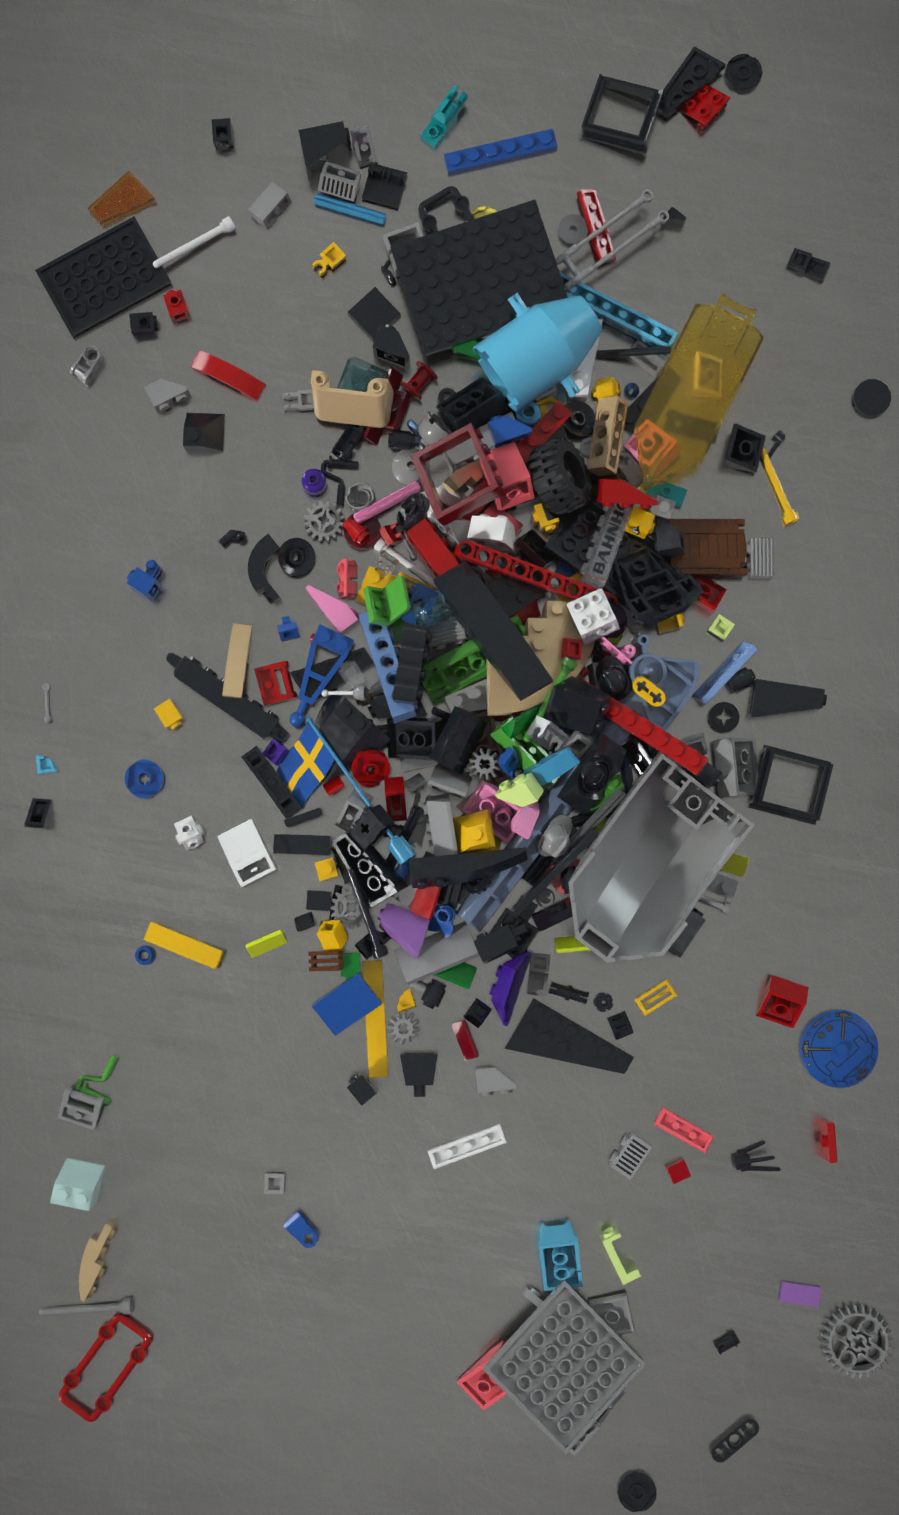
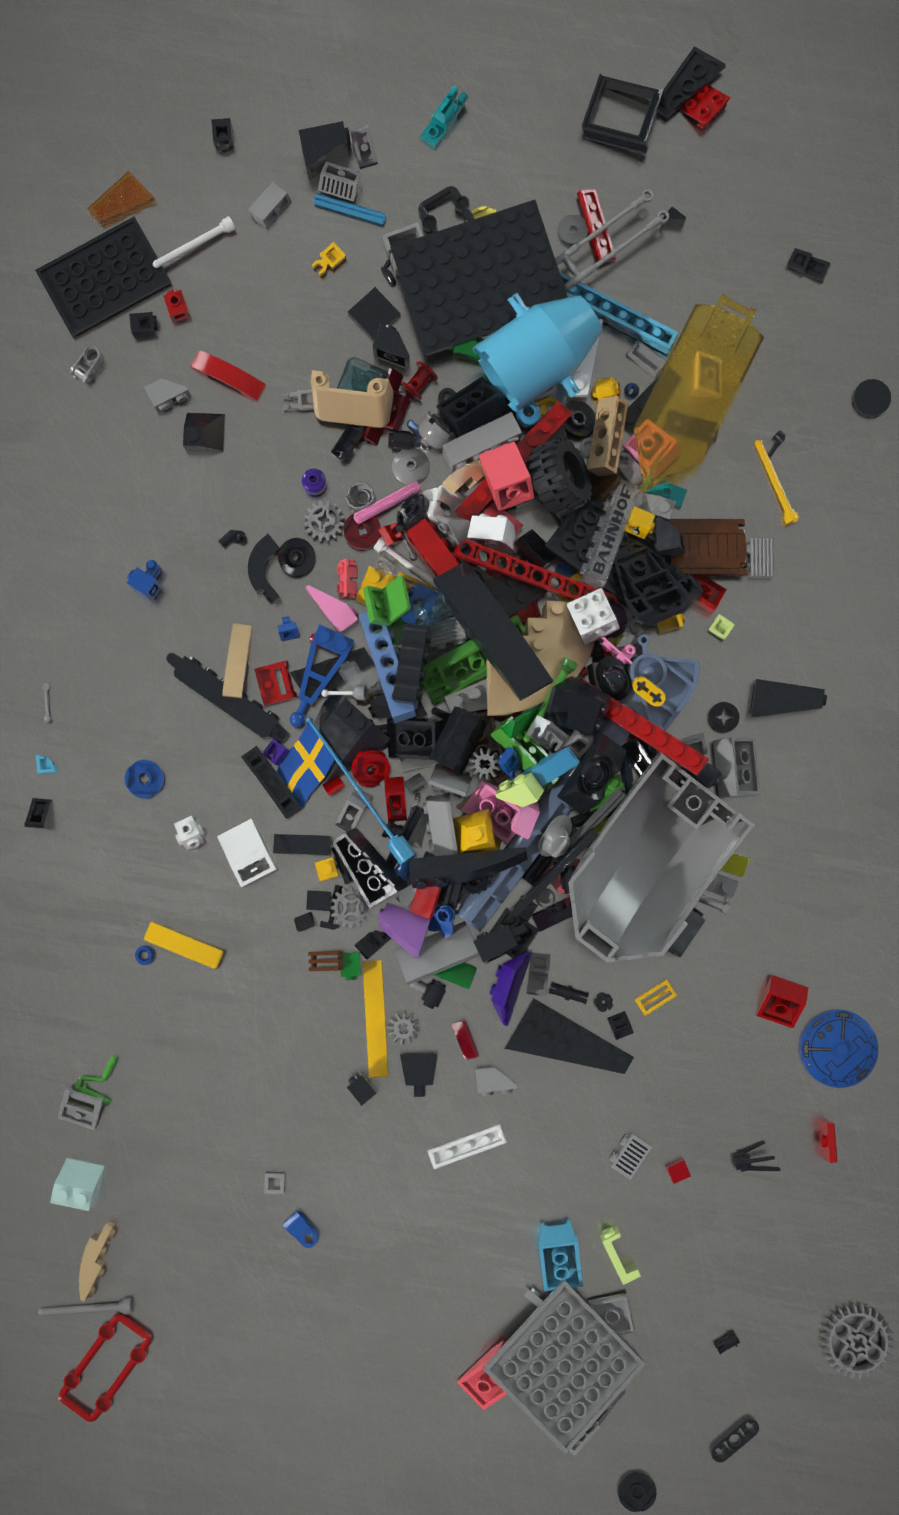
(169, 714): yellow brick -> none
(266, 943): neon yellow slope -> none
(303, 817): black tile -> none
(332, 935): yellow brick -> none
(338, 463): black piece -> none
(346, 1004): blue tile -> none
(357, 532): red cone -> none
(371, 826): black brick -> none
(379, 949): black piece -> none
(384, 185): black hinge -> none
(406, 1001): yellow tile -> none
(472, 502): dark red window -> none
(477, 1013): black slope -> none
(500, 151): blue plate -> none
(507, 430): blue slope -> none
(539, 519): yellow bracket -> none
(568, 944): neon yellow slope -> none
(572, 648): red tile -> none
(618, 491): red slope -> none
(633, 352): black bar -> none
(684, 1130): coral tile -> none
(724, 672): light blue tile -> none
(741, 680): black brick -> none
(743, 73): black tile -> none
(744, 449): black slope -> none
(757, 802): black piece -> none
(800, 1294): medium lavender tile -> none

